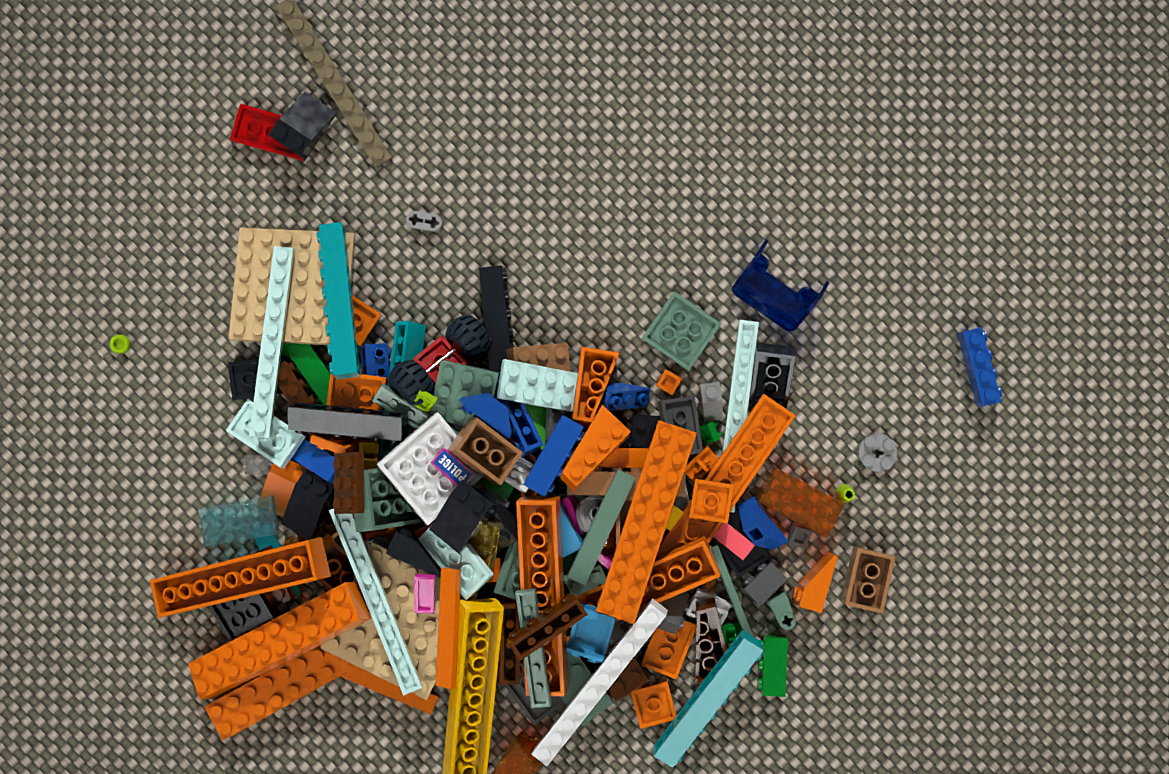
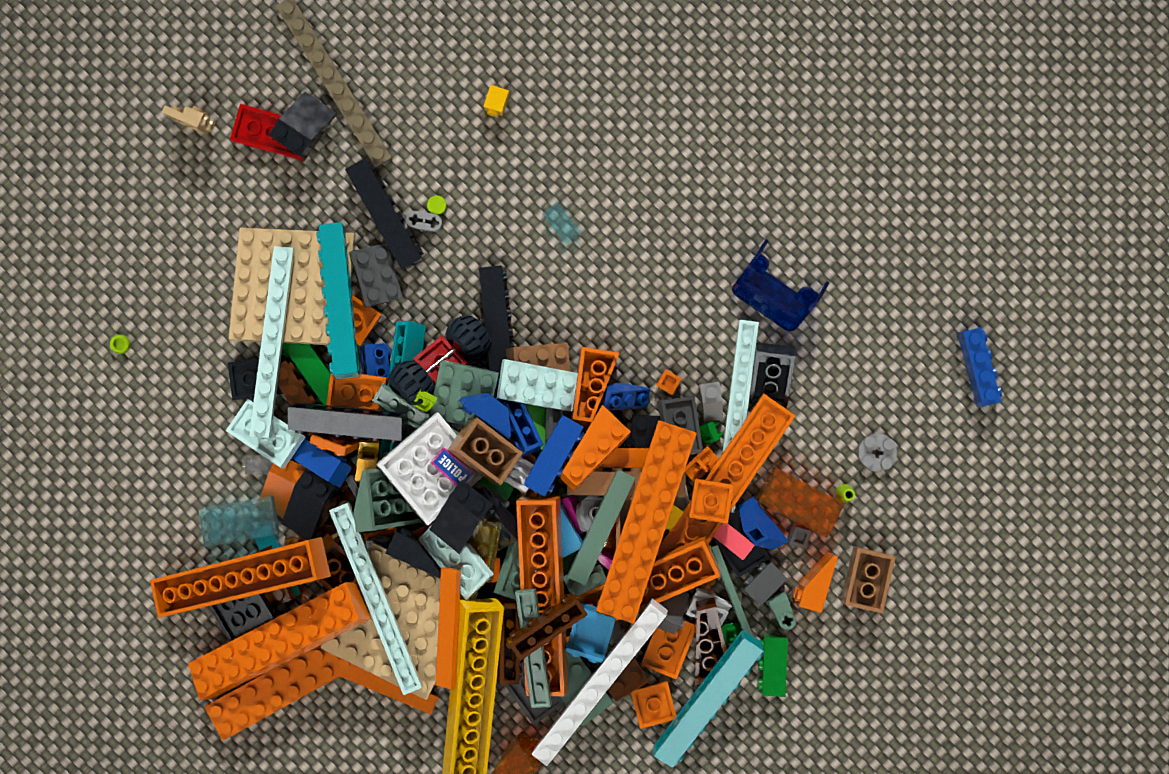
(191, 117): none -> tan plate
(348, 483): reddish brown plate -> none
(375, 275): none -> dark grey plate
(384, 215): none -> black brick
(424, 593): tile -> none
(437, 205): none -> lime tile
(496, 101): none -> yellow brick
(561, 223): none -> clear light blue tile
(681, 331): sand green plate -> none

